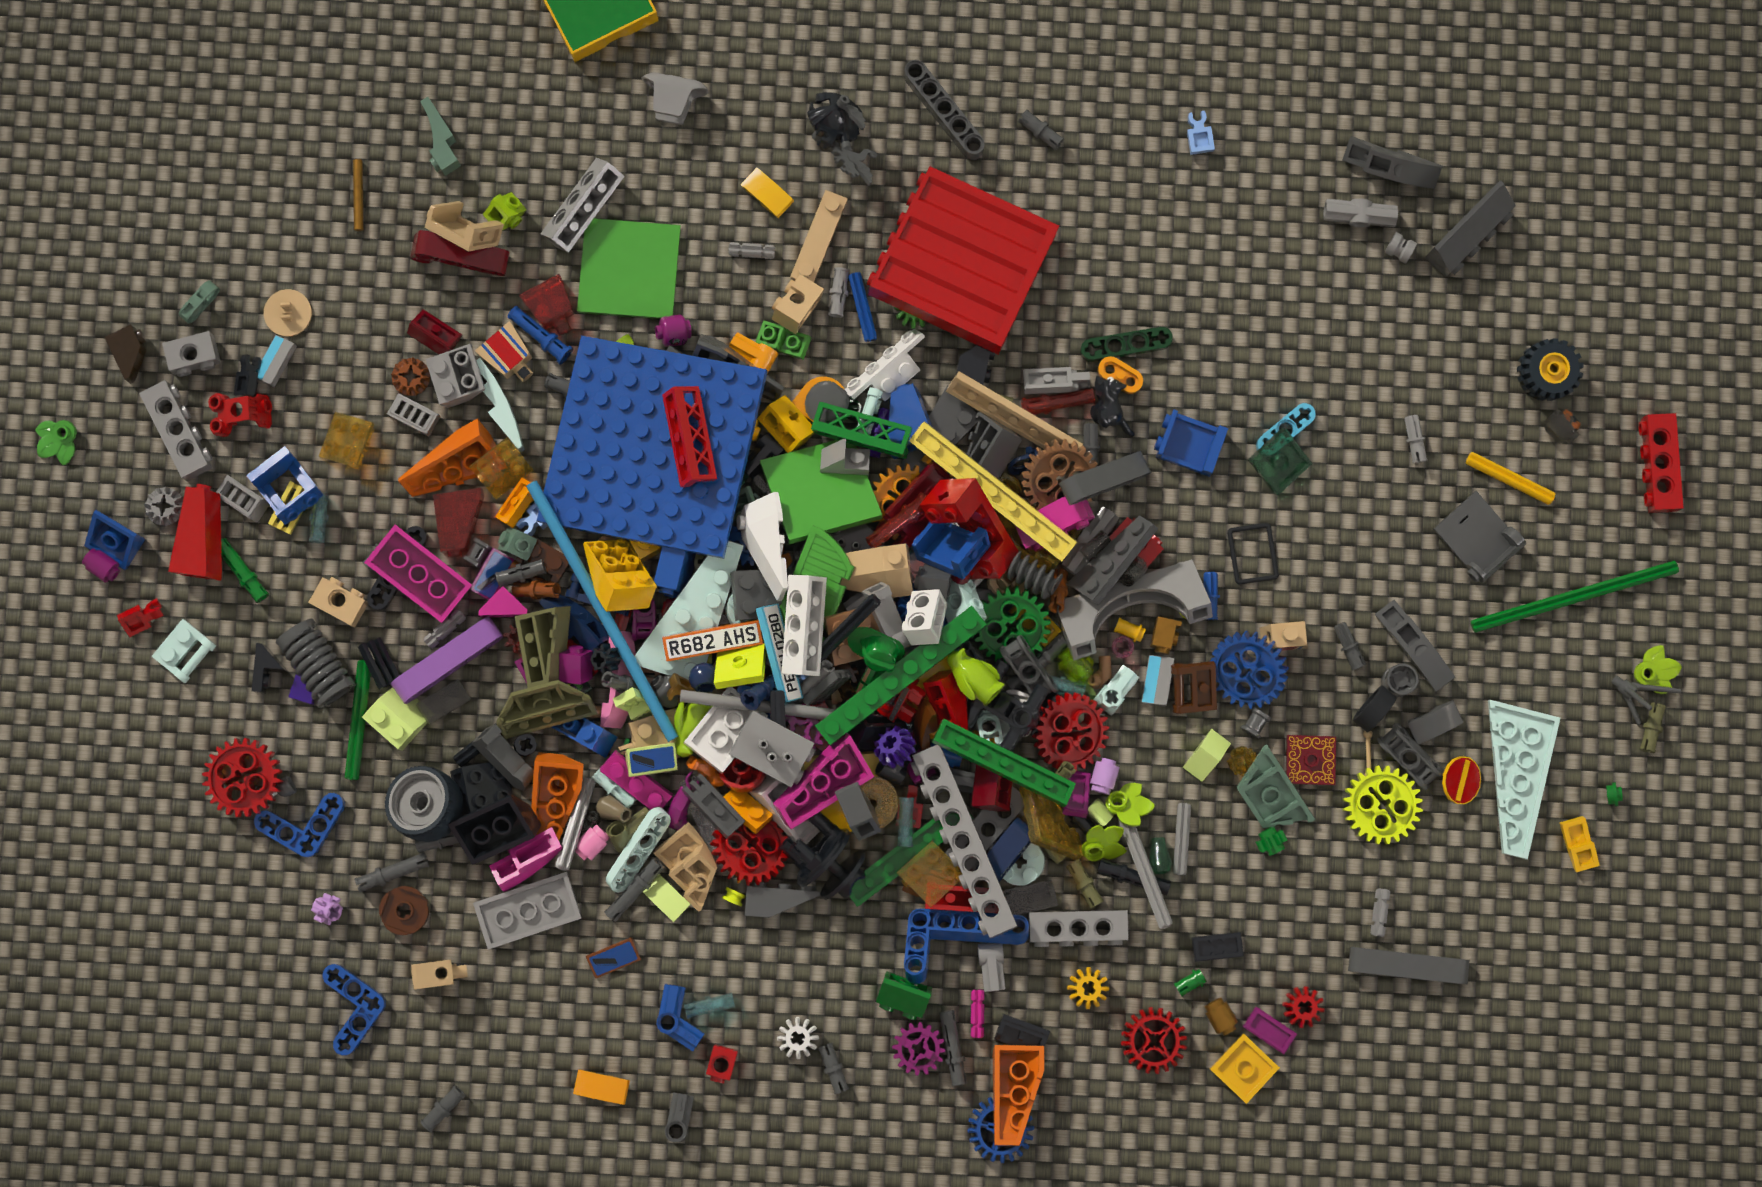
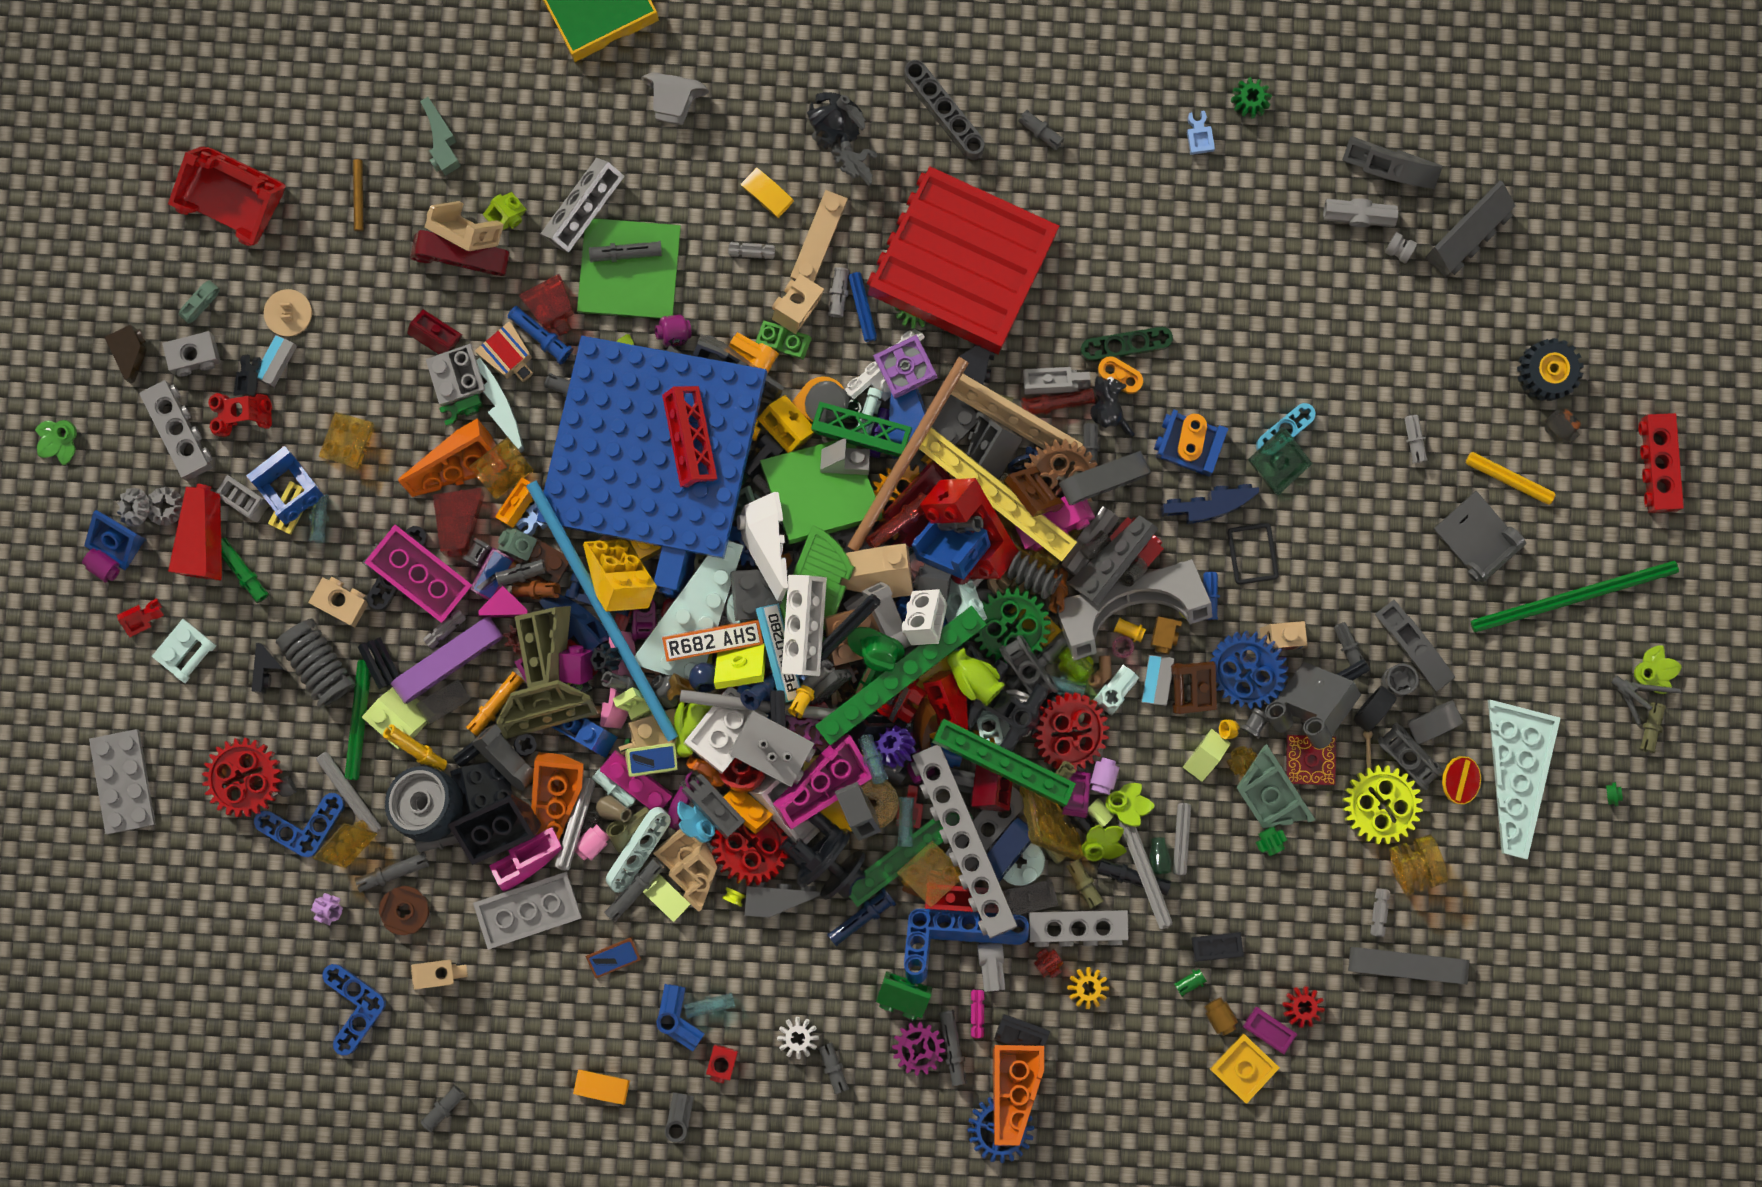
(122, 781): none -> light grey plate
(140, 507): none -> light grey gear
(226, 192): none -> red windscreen
(299, 692): dark purple tile -> none
(345, 844): none -> clear yellow hinge
(348, 791): none -> light grey axle
(416, 385): dark orange gear -> none
(422, 753): none -> yellow pin
(428, 426): light grey slope -> none
(466, 406): none -> green plate
(494, 704): none -> light orange pin
(626, 251): none -> dark grey pin
(694, 823): none -> medium azure plate
(804, 696): none -> yellow pin
(871, 910): none -> dark blue pin
(872, 759): none -> clear light blue pin
(905, 366): none -> medium lavender piece
(908, 454): none -> medium nougat piece
(972, 524): none -> dark grey pin
(1033, 492): none -> reddish brown plate
(1048, 963): none -> clear red gear
(1144, 1048): red gear -> none
(1192, 437): none -> light orange plate
(1219, 503): none -> dark blue slope
(1228, 729): none -> yellow hinge
(1250, 88): none -> green gear
(1318, 699): none -> dark grey piece
(1422, 863): none -> clear yellow wheel
(1579, 844): yellow slope -> none

